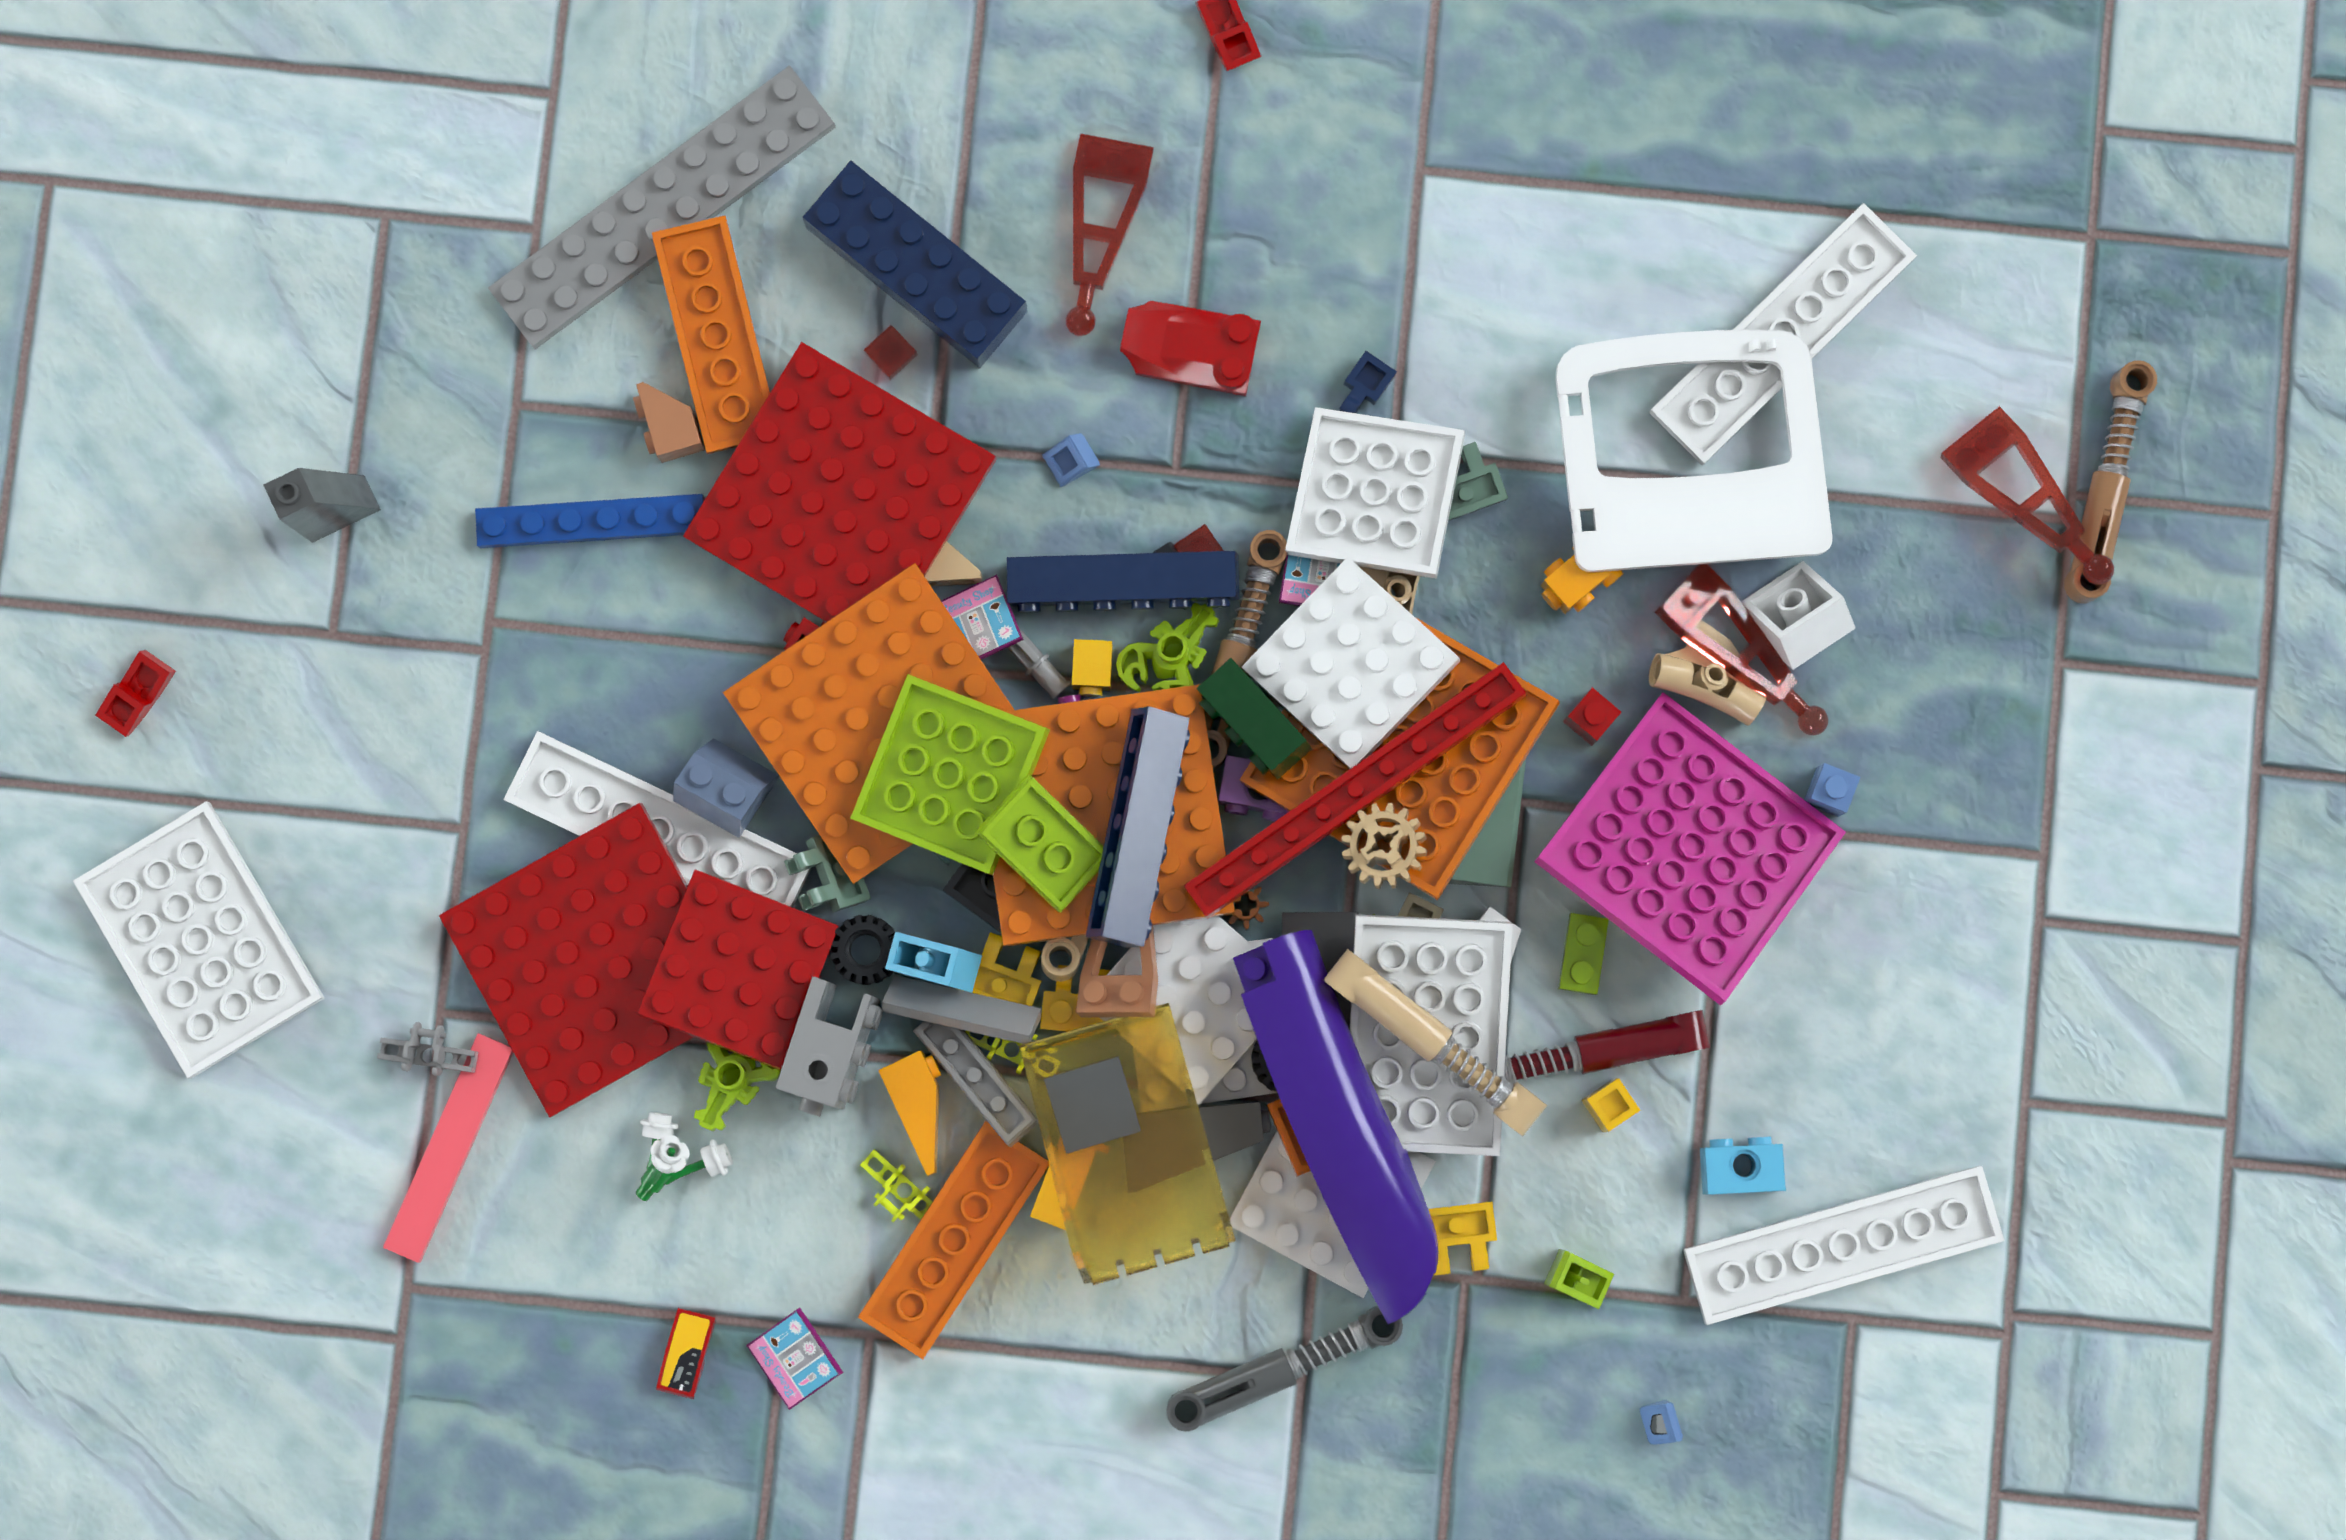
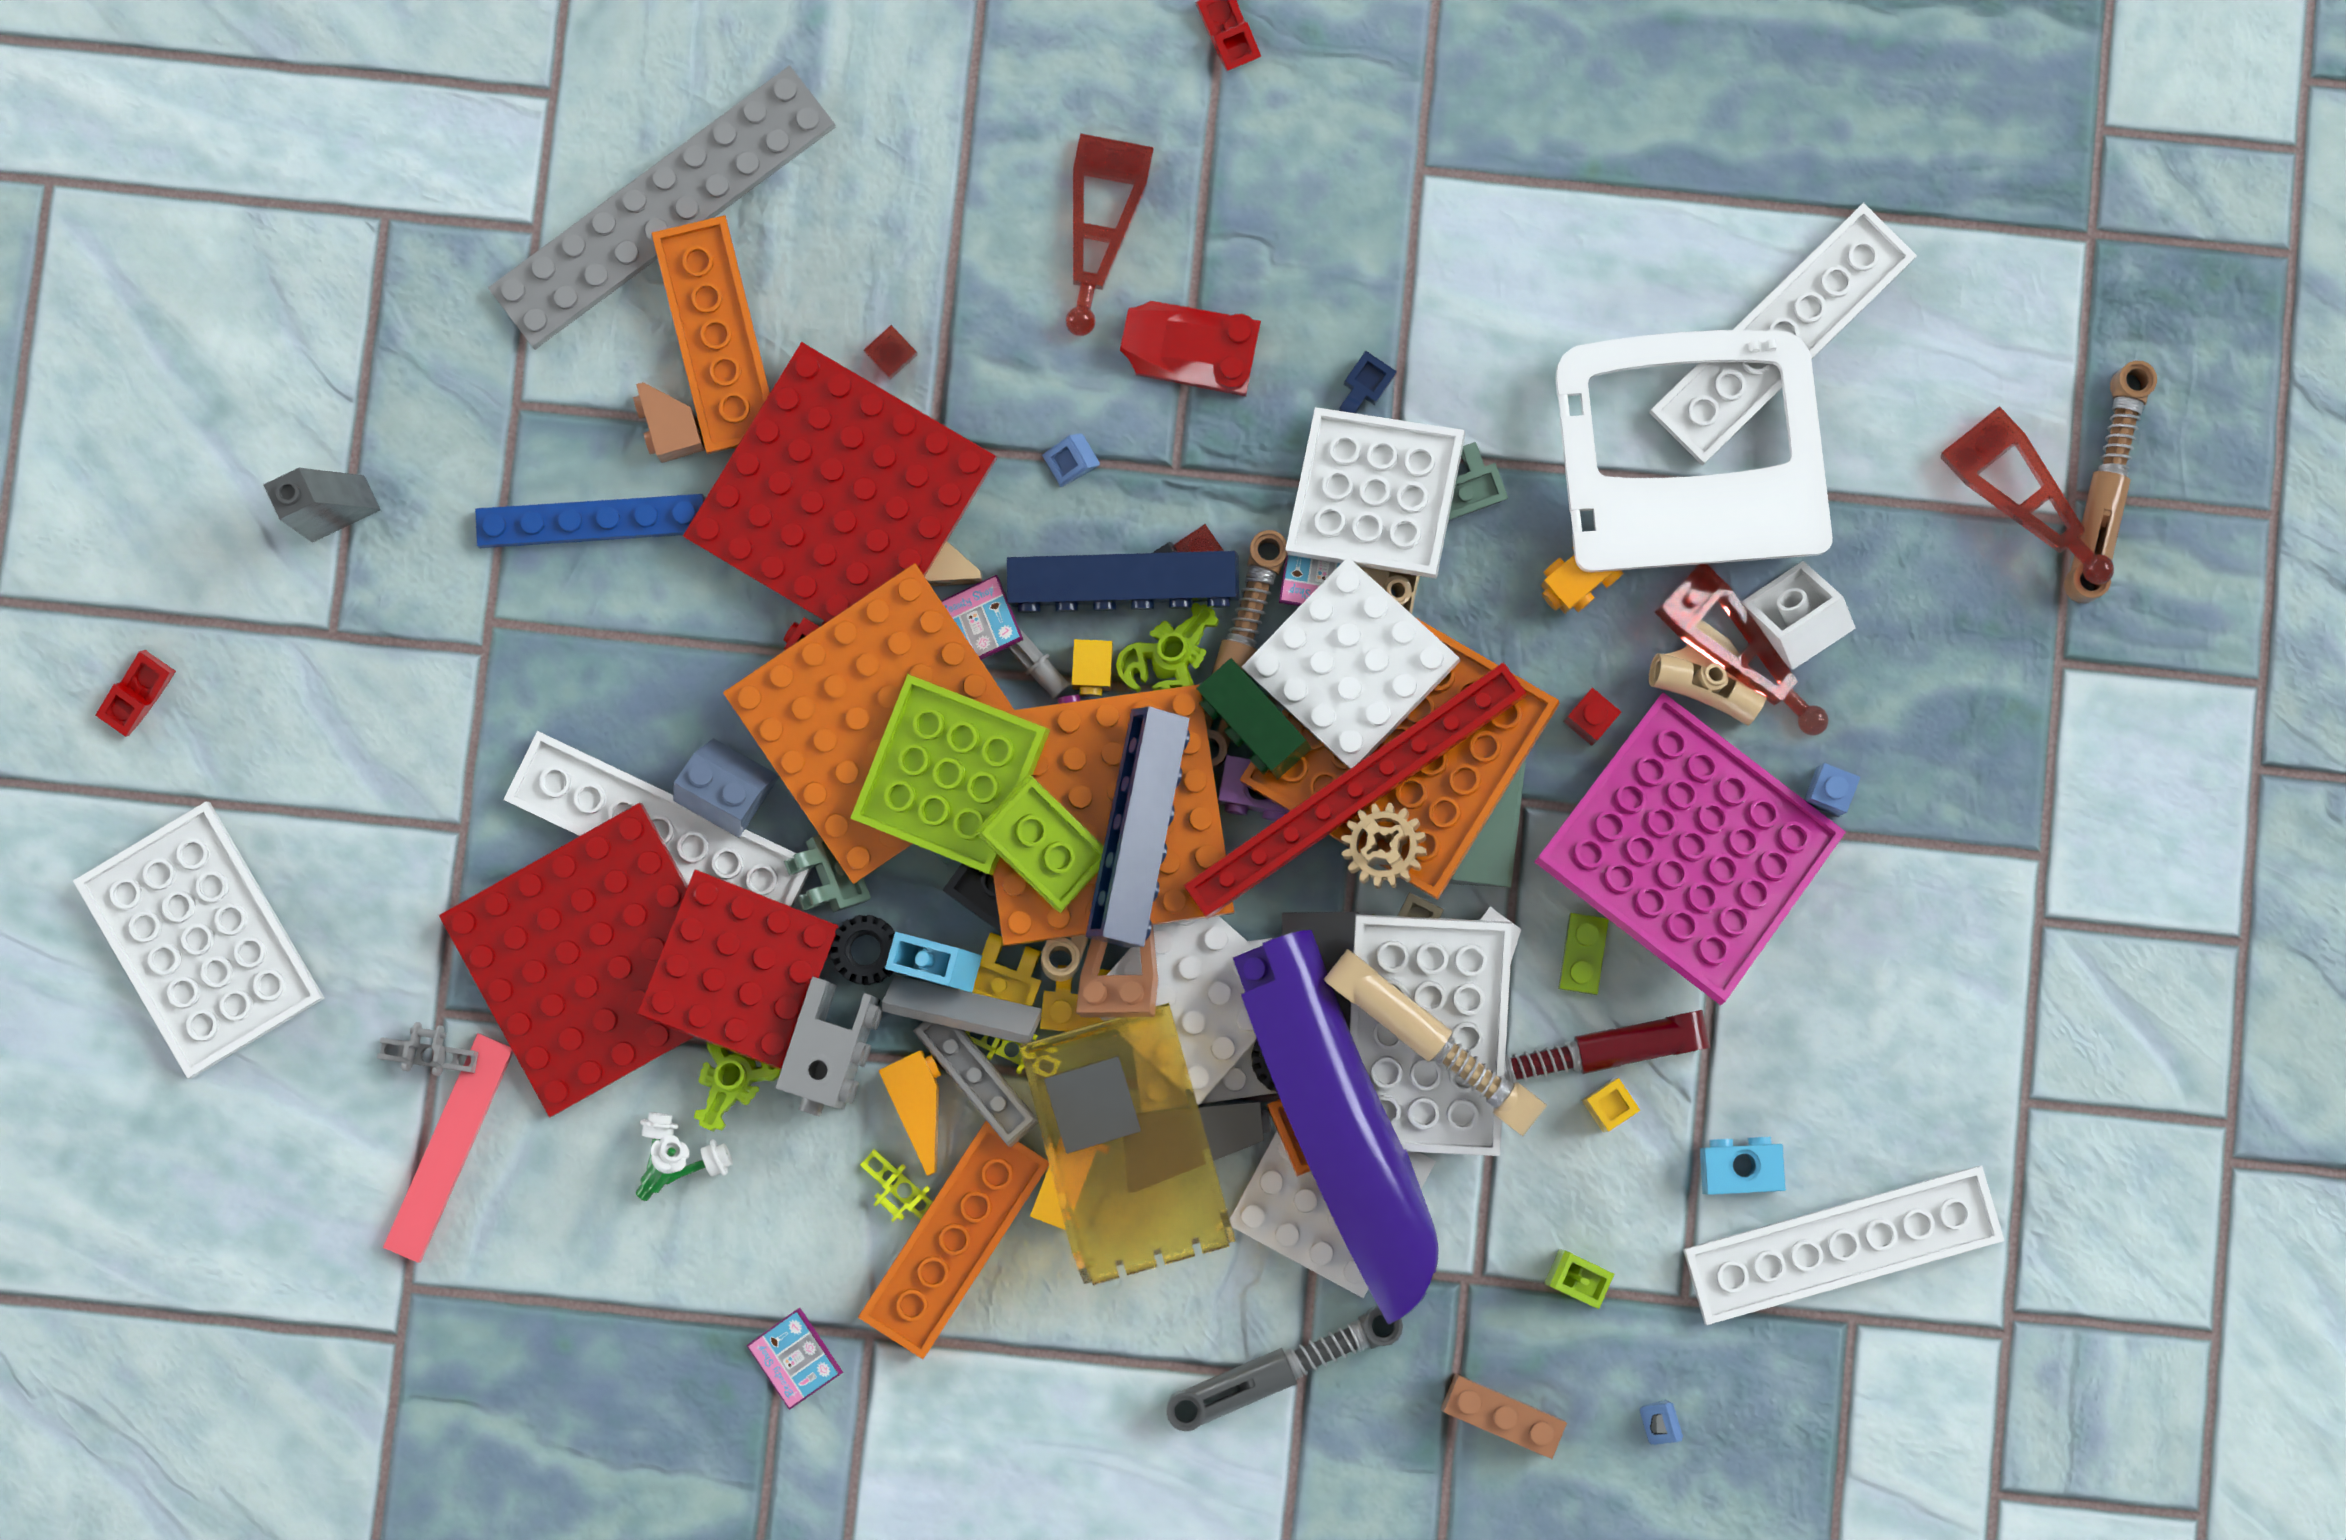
(685, 1353): slope -> none
(915, 264): dark blue brick -> none
(1252, 898): dark orange gear -> none
(1464, 1225): yellow plate -> none
(1503, 1416): none -> nougat brick

